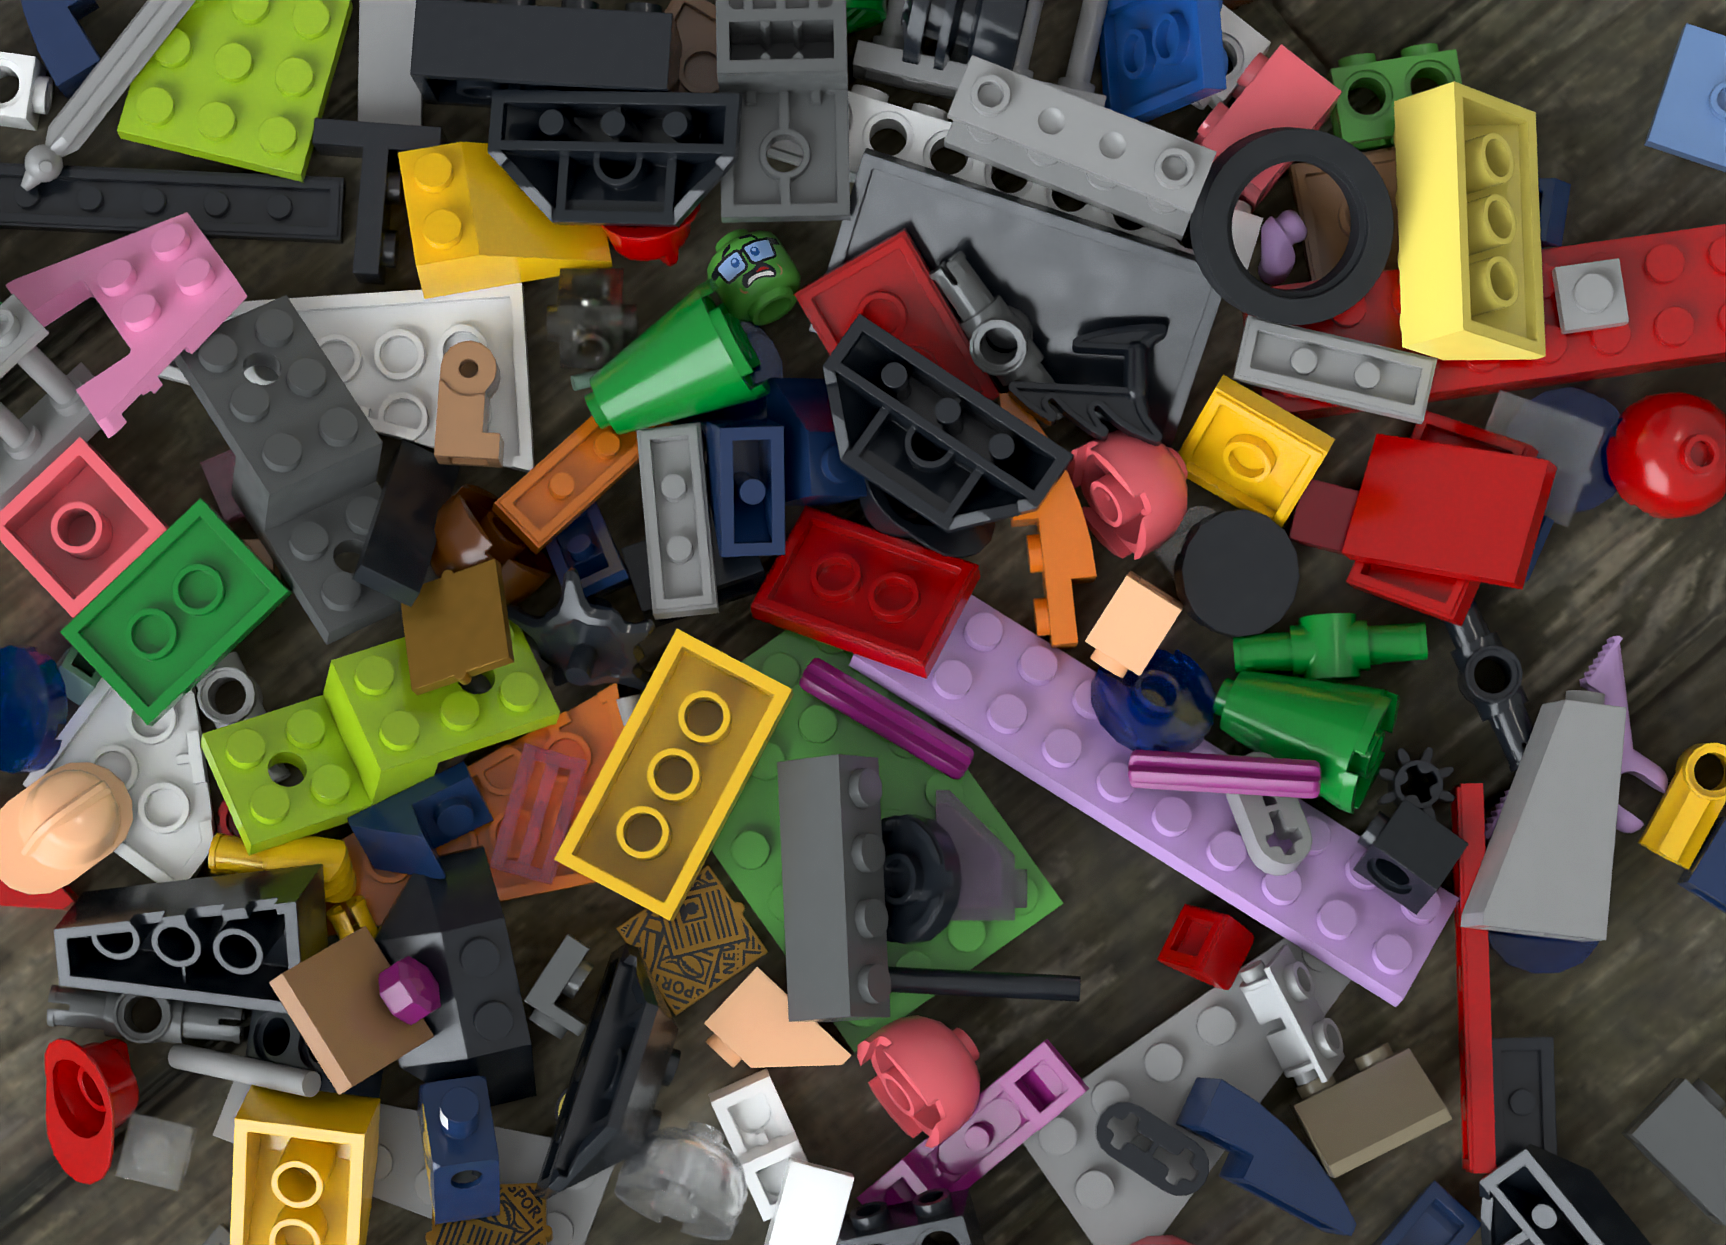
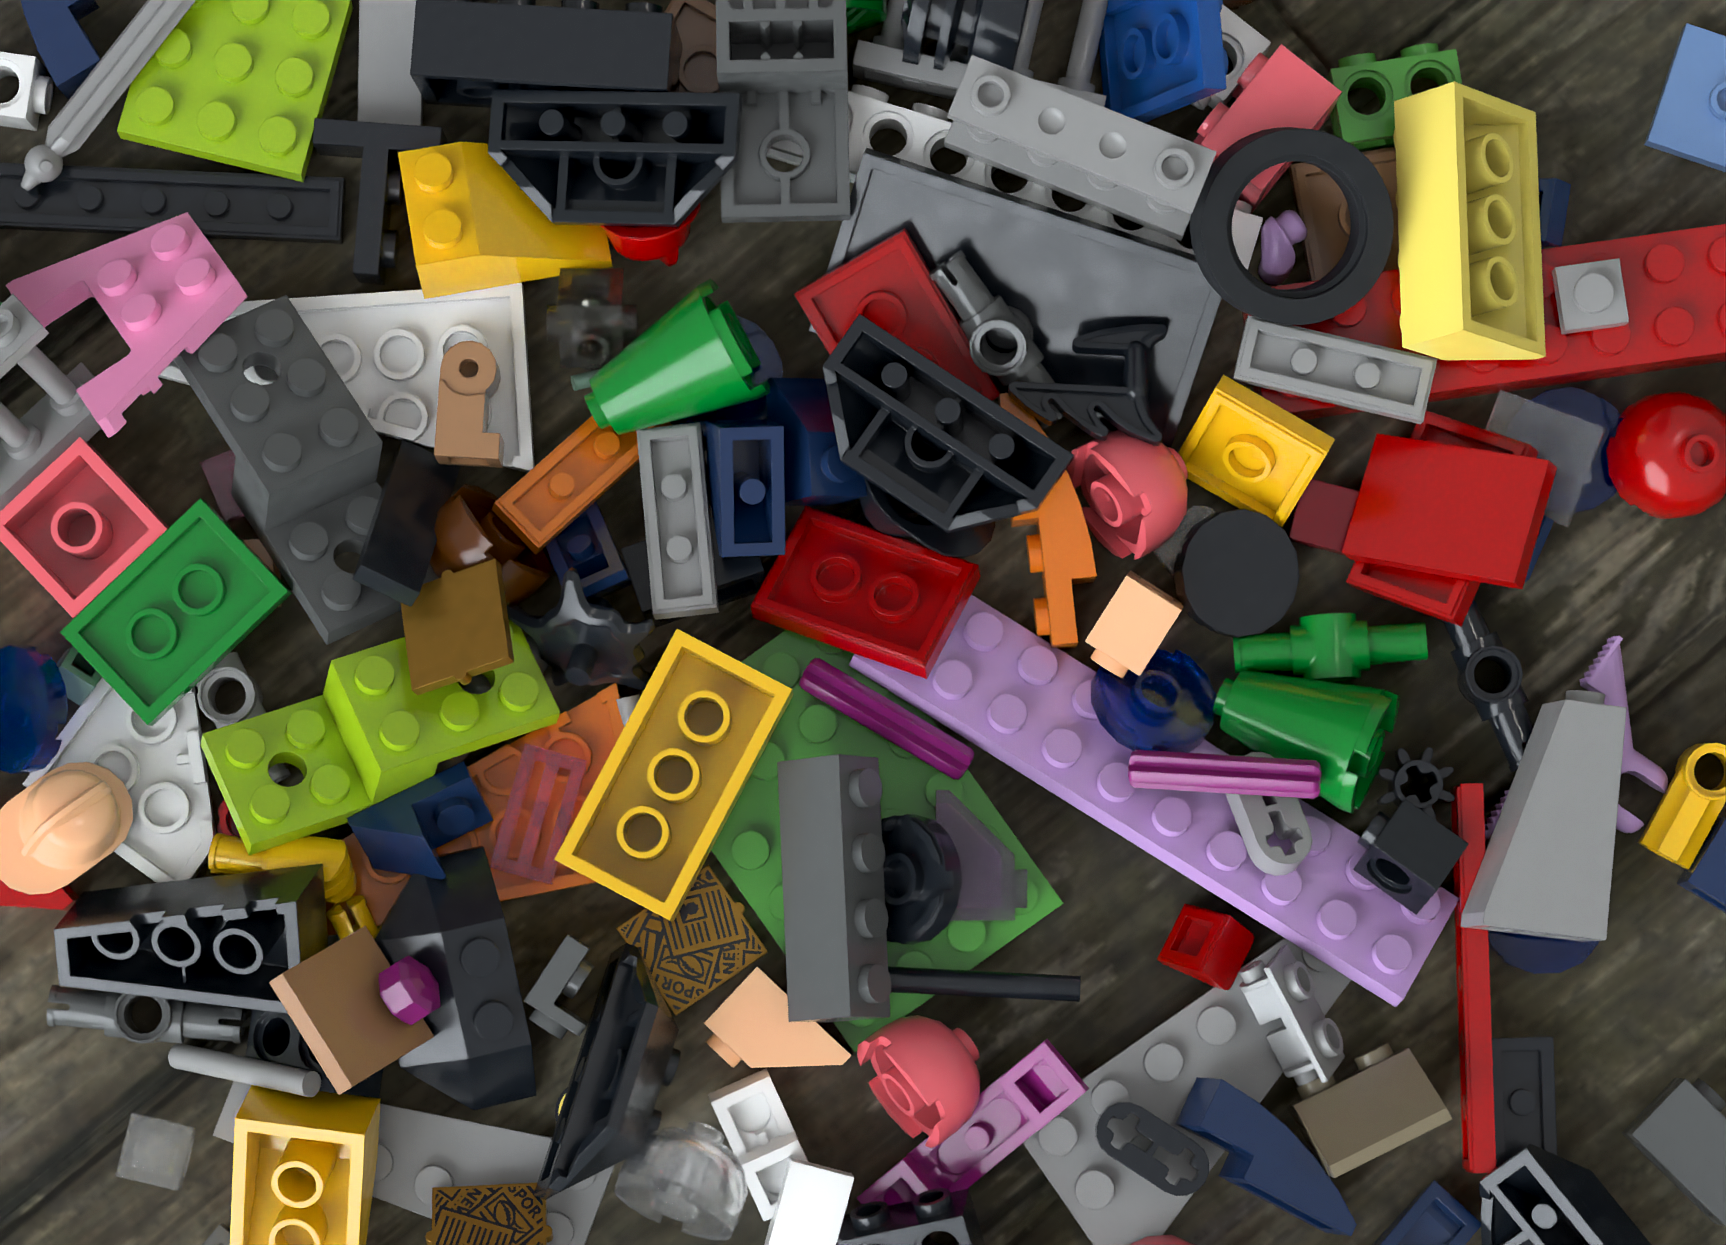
(86, 1101): red piece -> none
(458, 1138): dark blue torso -> none
(754, 276): bright green head -> none

